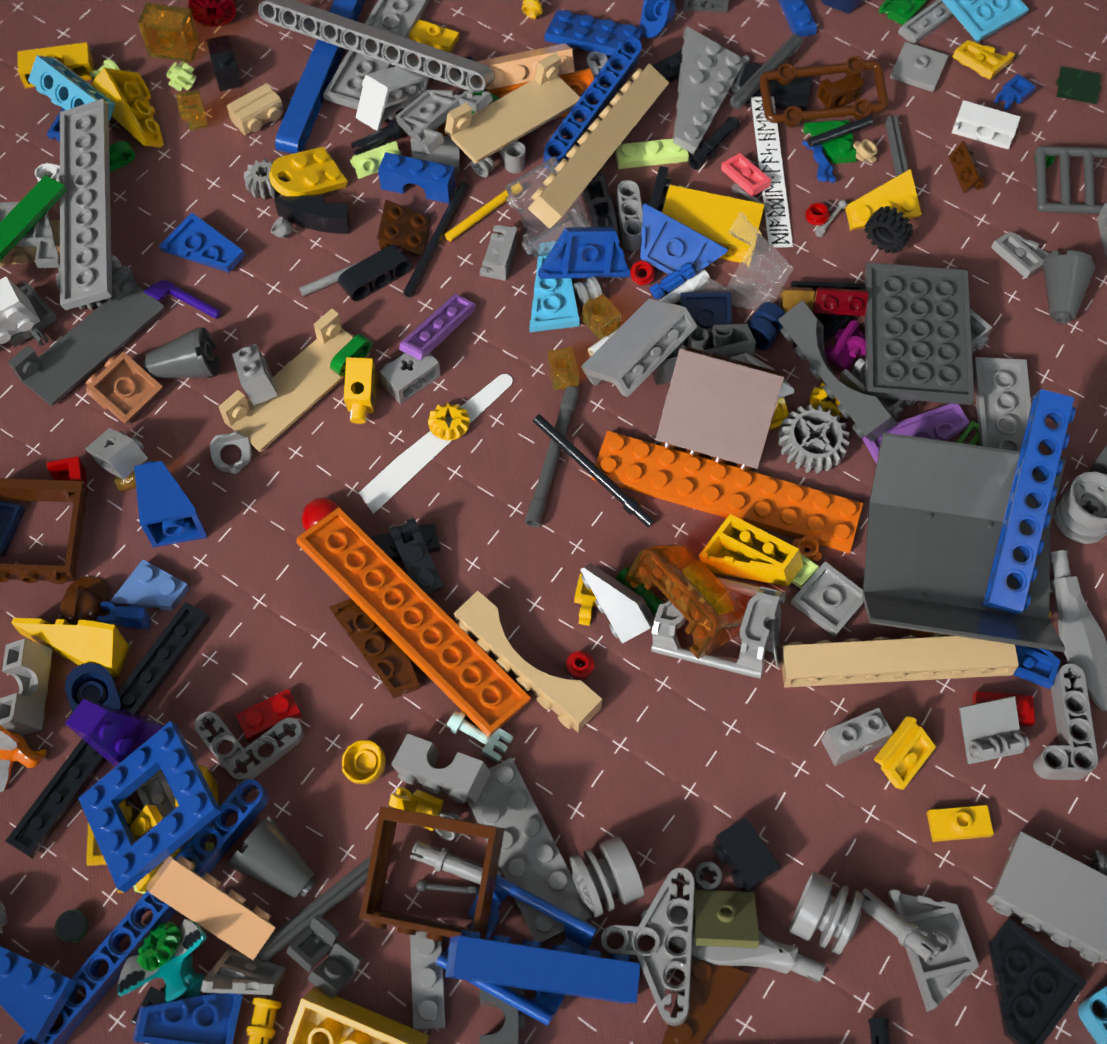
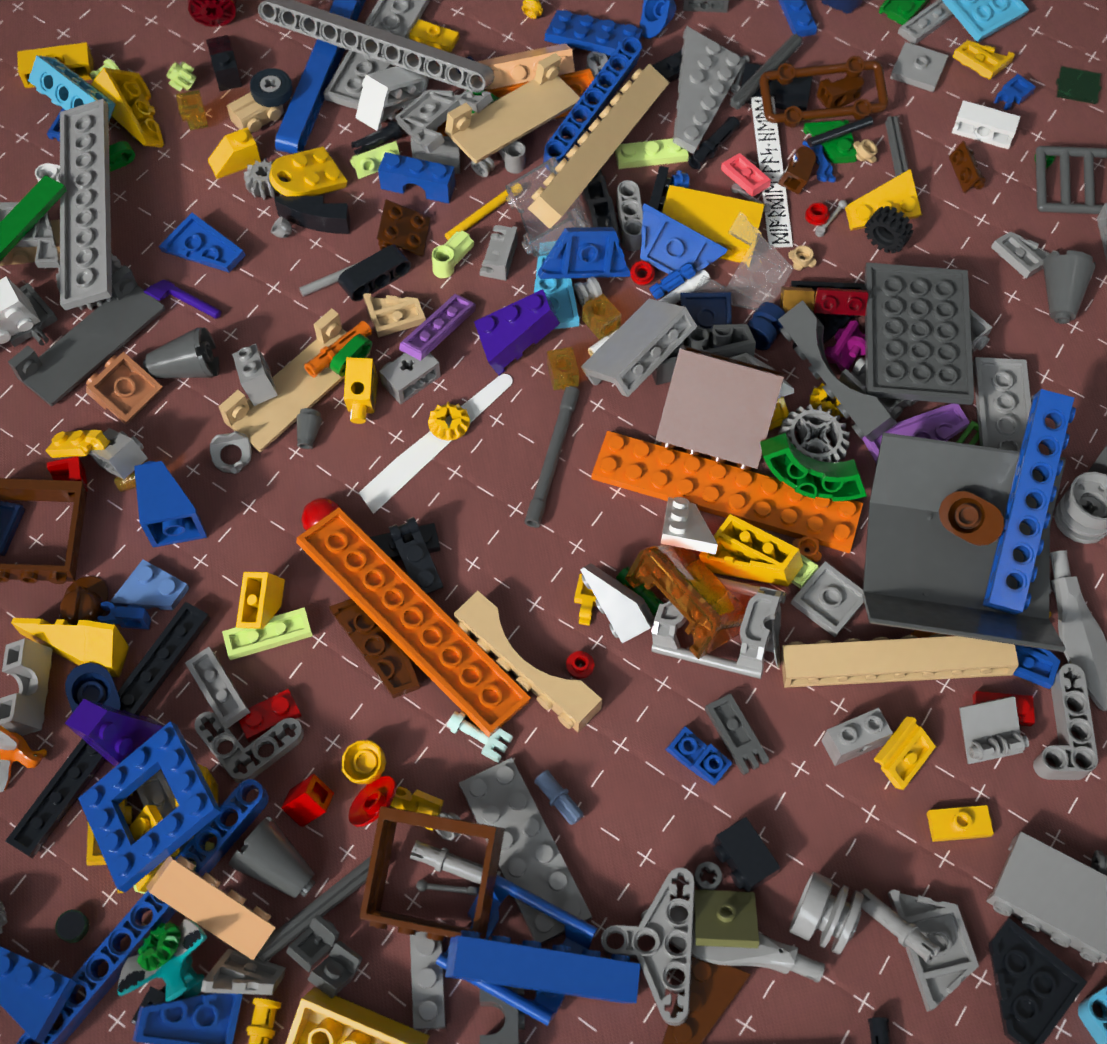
(76, 443): none -> yellow hinge
(169, 32): clear yellow brick -> none
(217, 687): none -> light grey plate
(234, 153): none -> yellow slope
(259, 599): none -> yellow slope
(270, 96): none -> black bush
(279, 631): none -> yellowish green plate
(307, 427): none -> dark grey cone
(307, 800): none -> red panel
(326, 354): none -> orange pin
(367, 803): none -> red dish
(393, 313): none -> tan wing
(435, 240): black piece -> none
(448, 255): none -> yellowish green piece
(460, 780): light grey arch -> none
(515, 328): none -> dark purple wedge
(559, 797): none -> sand blue axle
(606, 876): light grey wheel -> none
(631, 504): black bar -> none
(680, 179): none -> blue plate
(686, 527): none -> white wing
(698, 757): none -> blue slope
(736, 733): none -> dark grey hinge
(798, 170): none -> reddish brown leg
(807, 257): none -> tan plate
(809, 476): none -> green brick
(971, 518): none -> reddish brown piece

